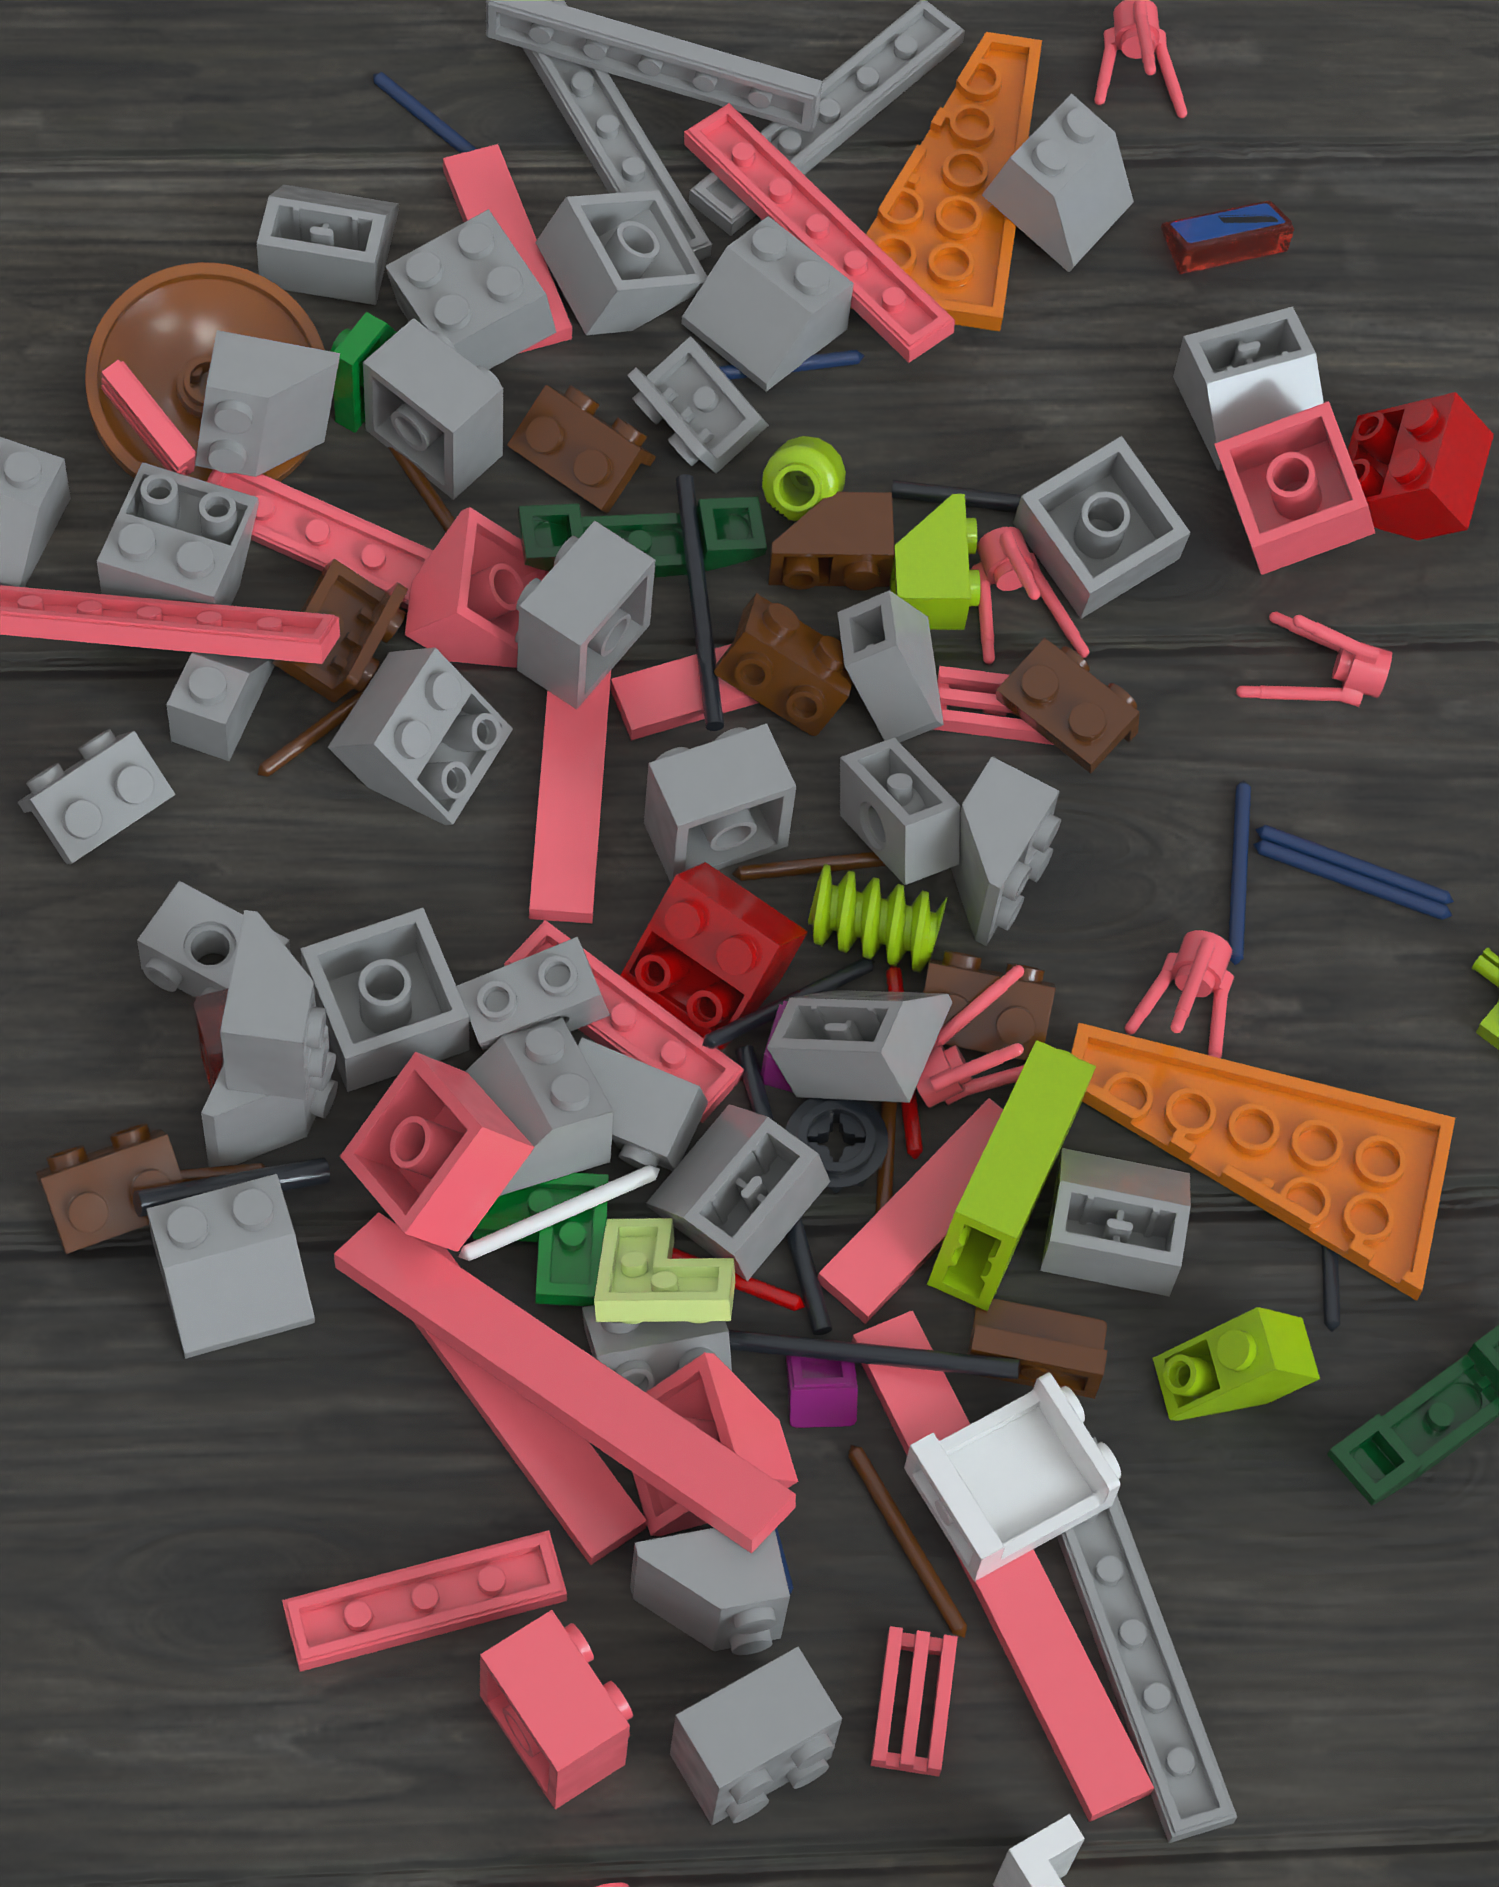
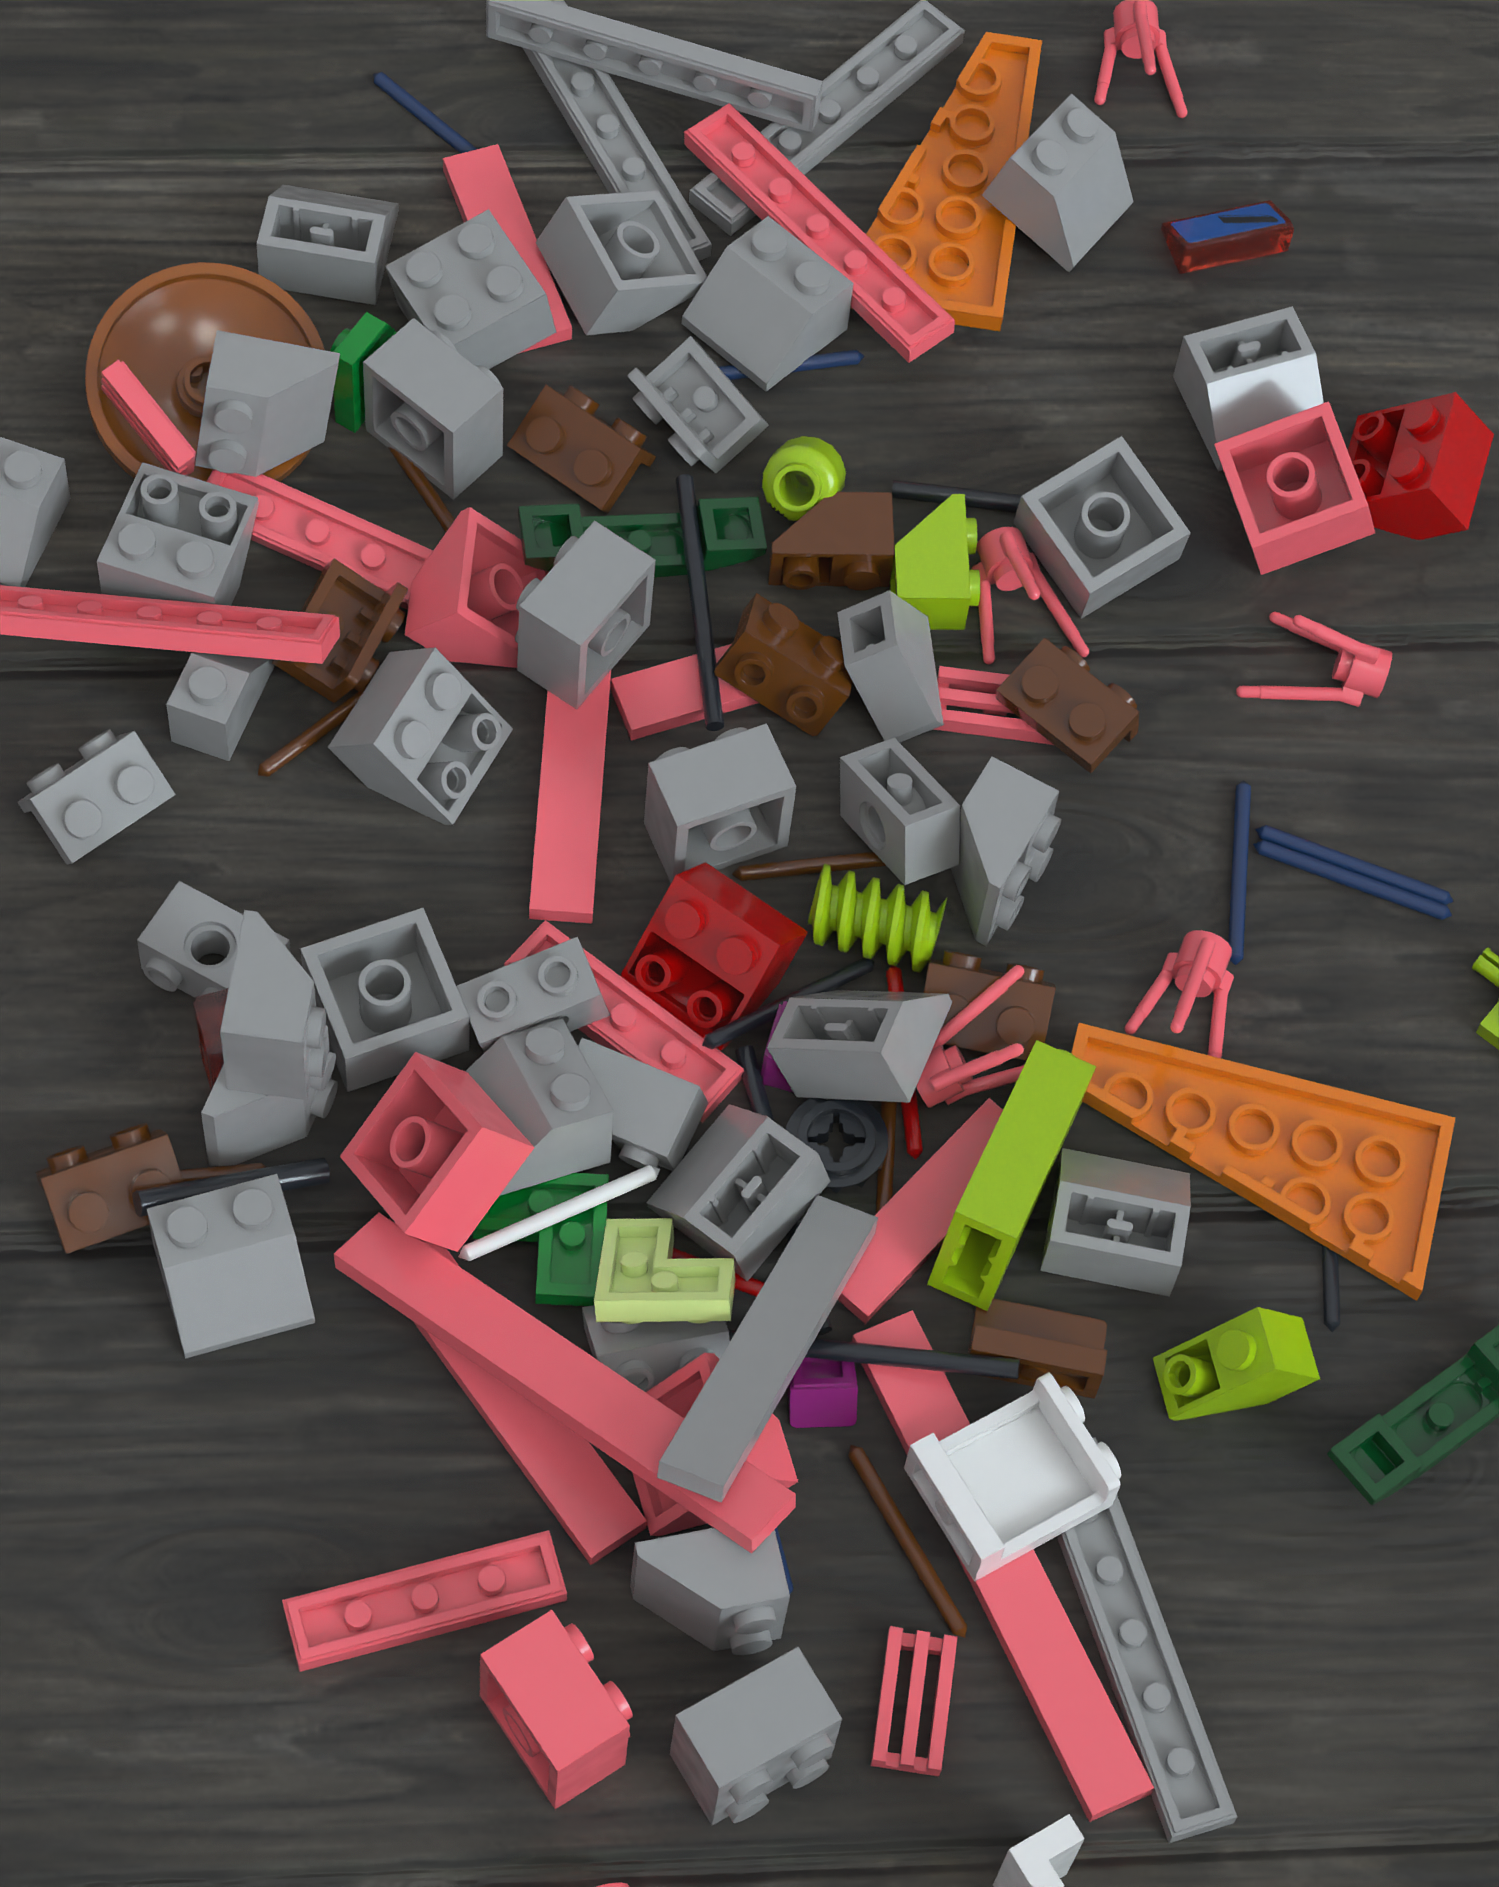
(767, 1349): none -> light grey tile

